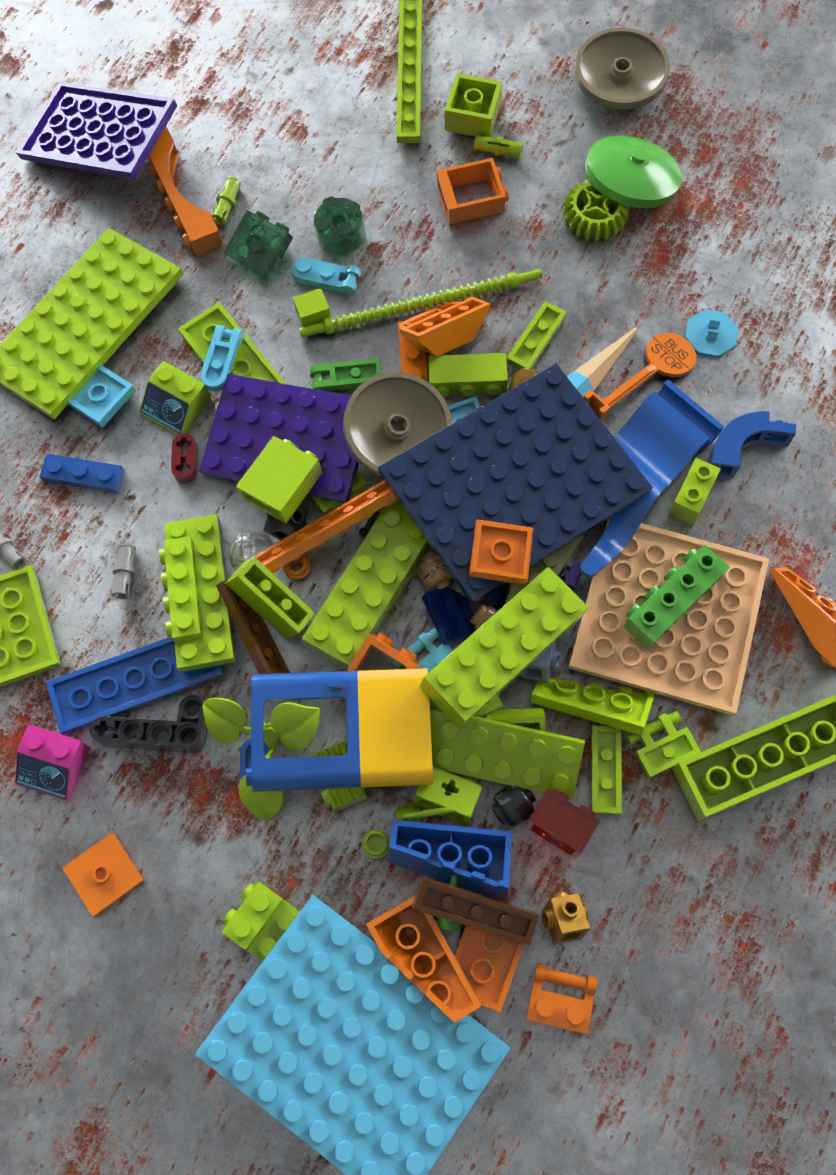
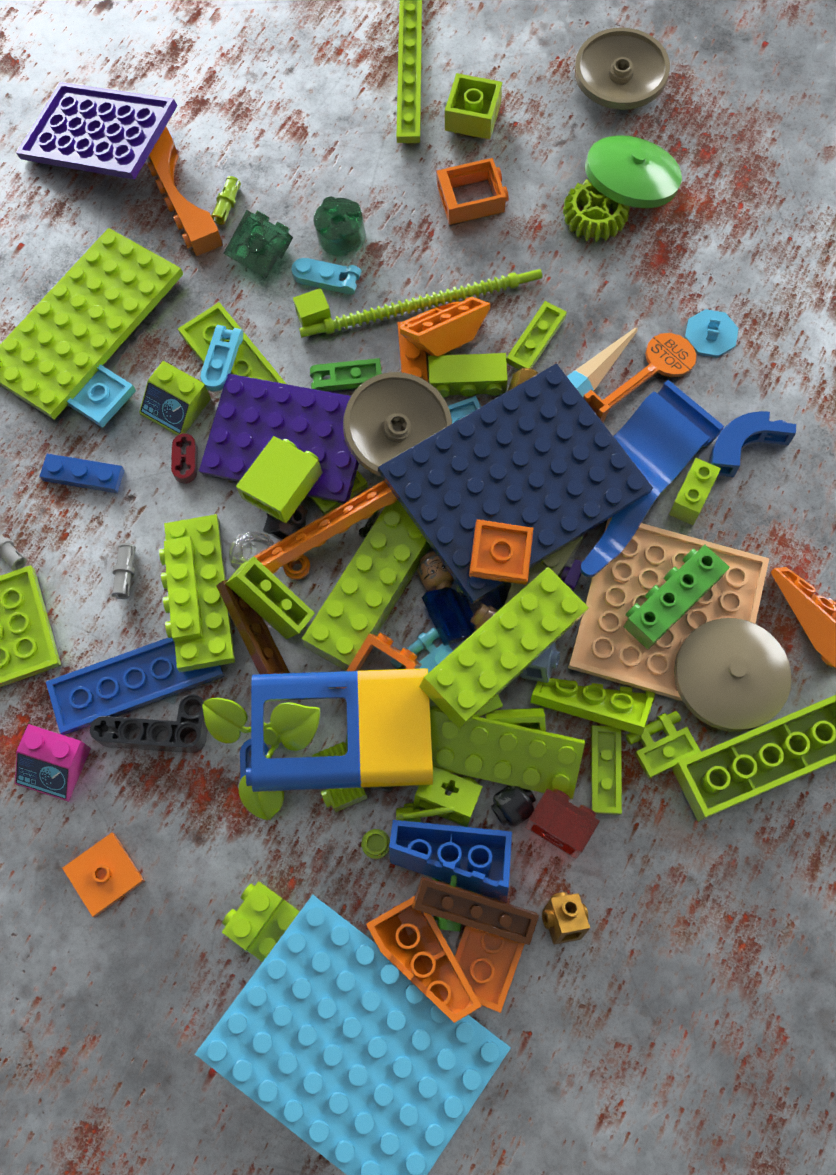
(498, 146): lime pin -> none
(559, 1009): orange plate -> none
(732, 674): none -> dark tan dish

